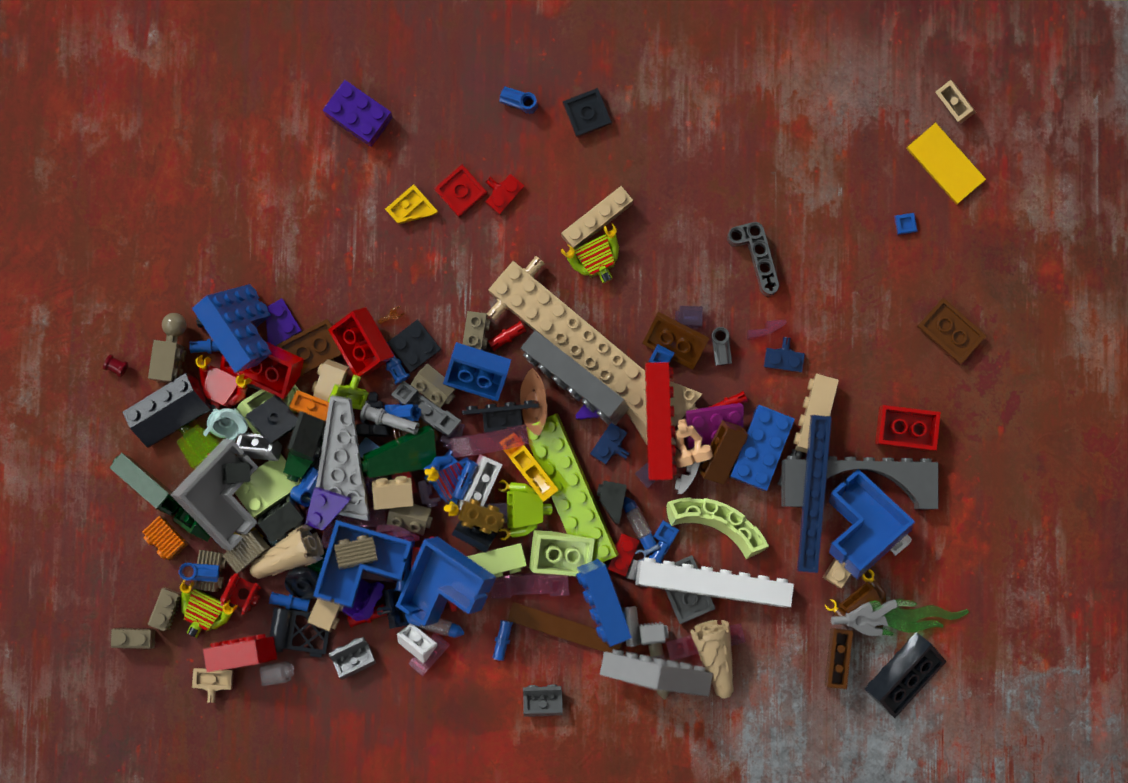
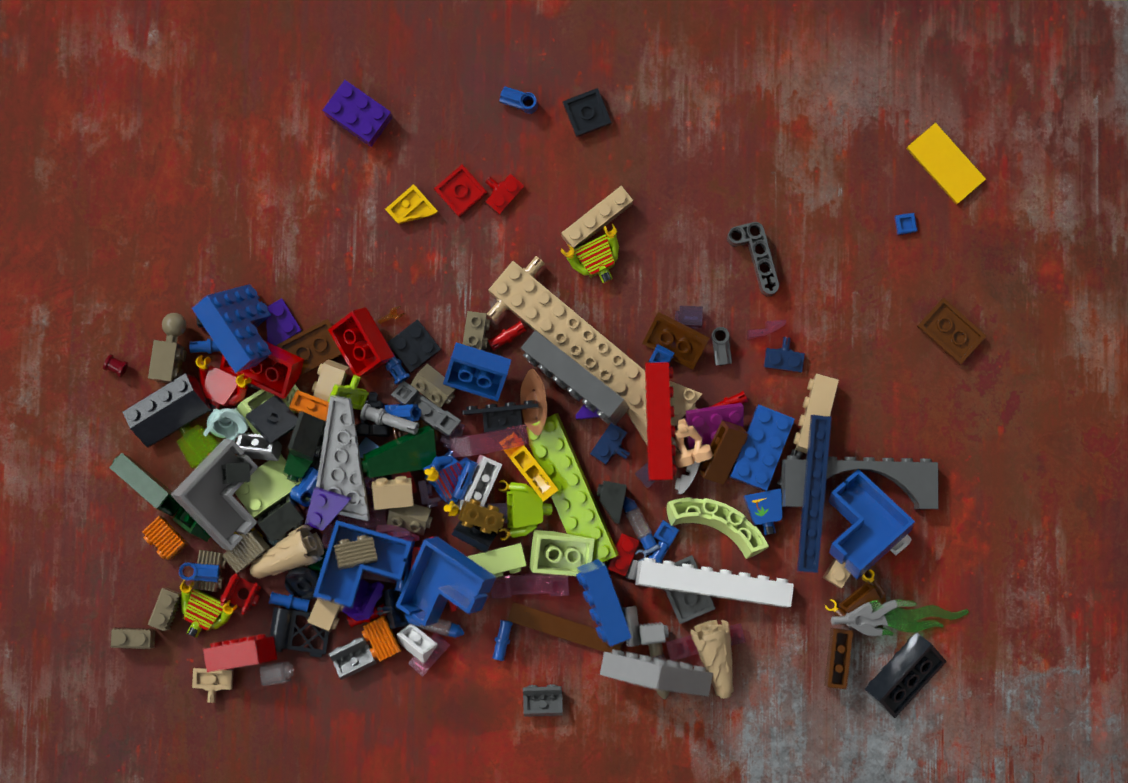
(381, 639): none -> orange brick
(765, 509): none -> blue torso
(907, 428): red brick -> none
(955, 101): tan brick -> none

